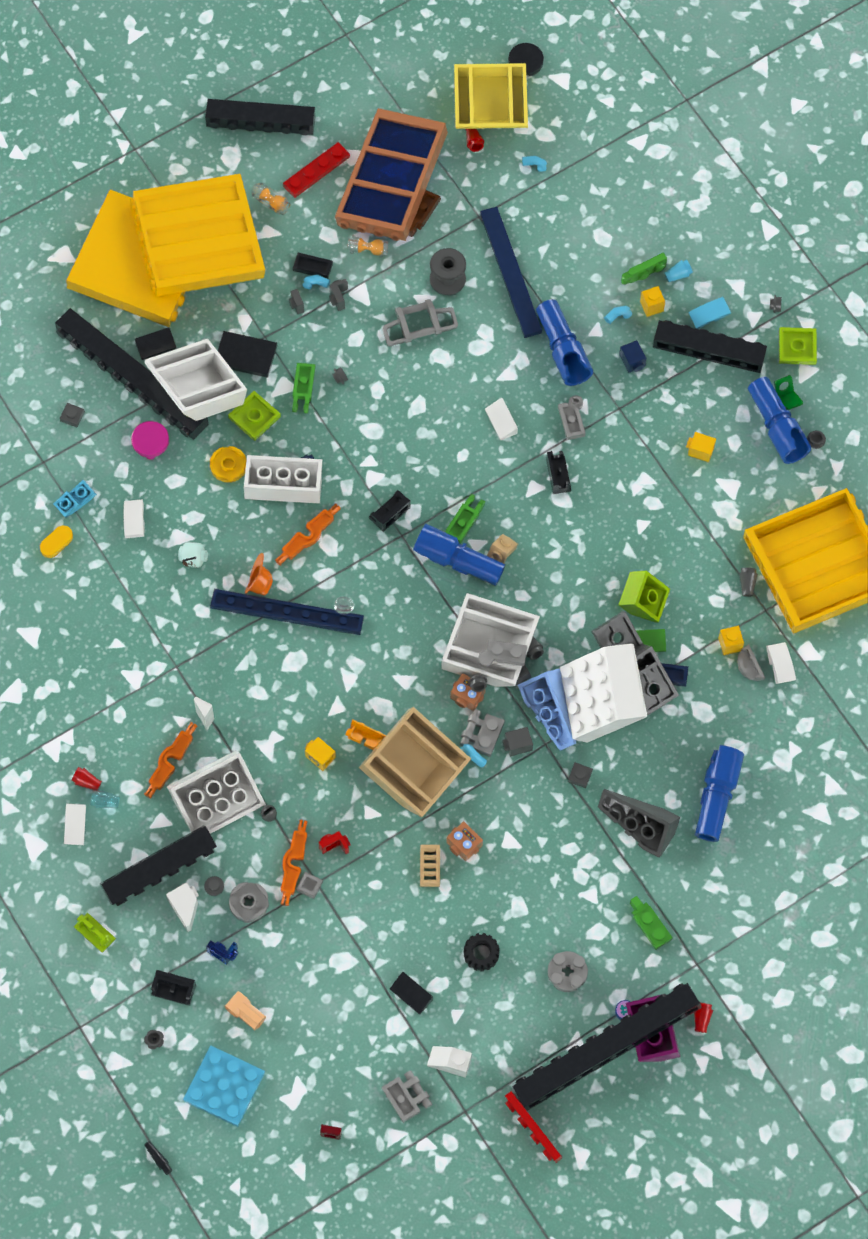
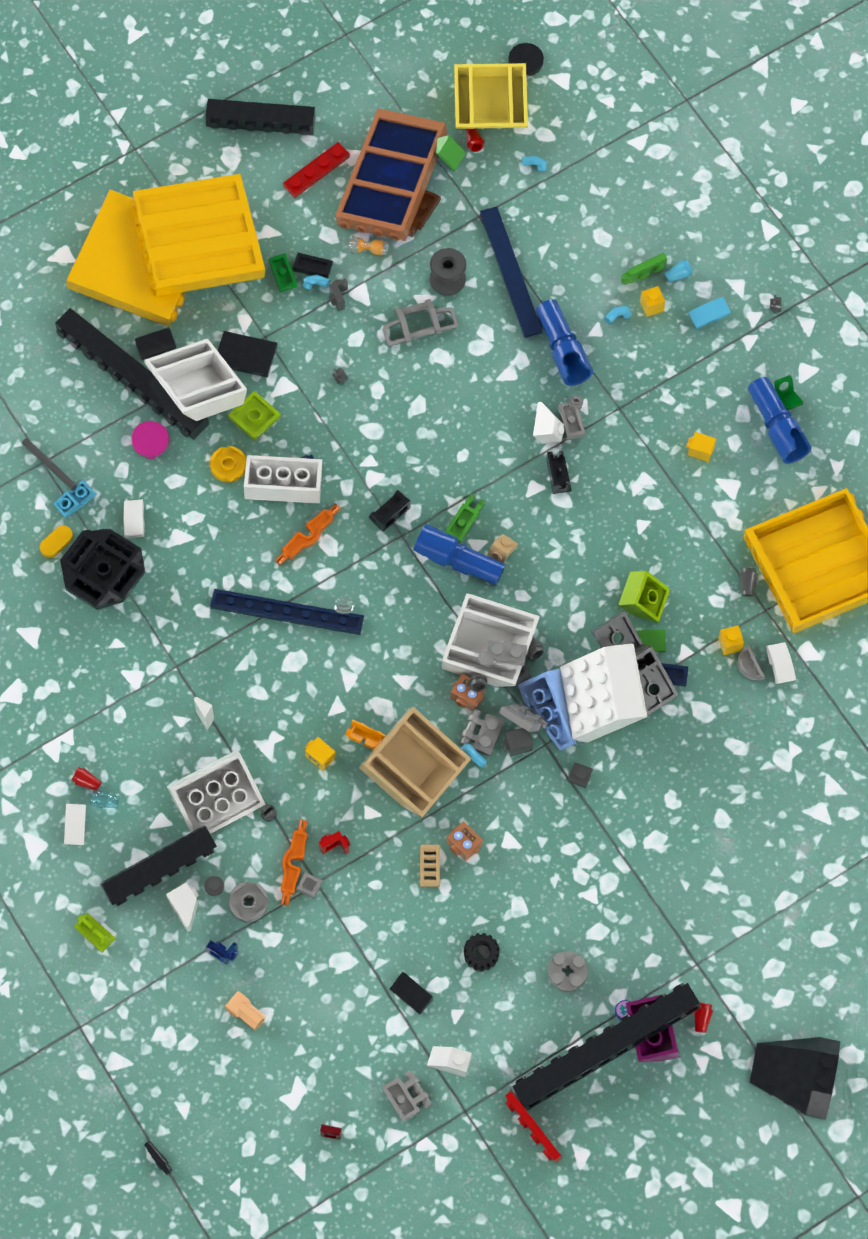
(48, 463): none -> dark grey bar
(72, 415): dark grey plate -> none
(97, 551): none -> black piece
(154, 1034): dark grey plate -> none
(166, 769): orange piece -> none
(173, 987): black hinge -> none
(192, 554): light aqua head -> none
(224, 1086): medium azure plate -> none
(260, 578): orange piece -> none
(277, 203): clear piece -> none
(282, 272): none -> green plate
(296, 301): dark grey plate -> none
(303, 385): bright green hinge -> none
(449, 151): none -> bright green slope
(501, 419): white slope -> none
(523, 717): none -> light grey plate
(547, 426): none -> white slope
(633, 356): dark blue brick -> none
(646, 823): dark grey wedge -> none
(650, 923): bright green hinge -> none
(709, 346): black brick -> none
(720, 779): blue piece -> none
(797, 346): lime plate -> none
(798, 1072): none -> black wedge
(816, 439): dark grey plate -> none

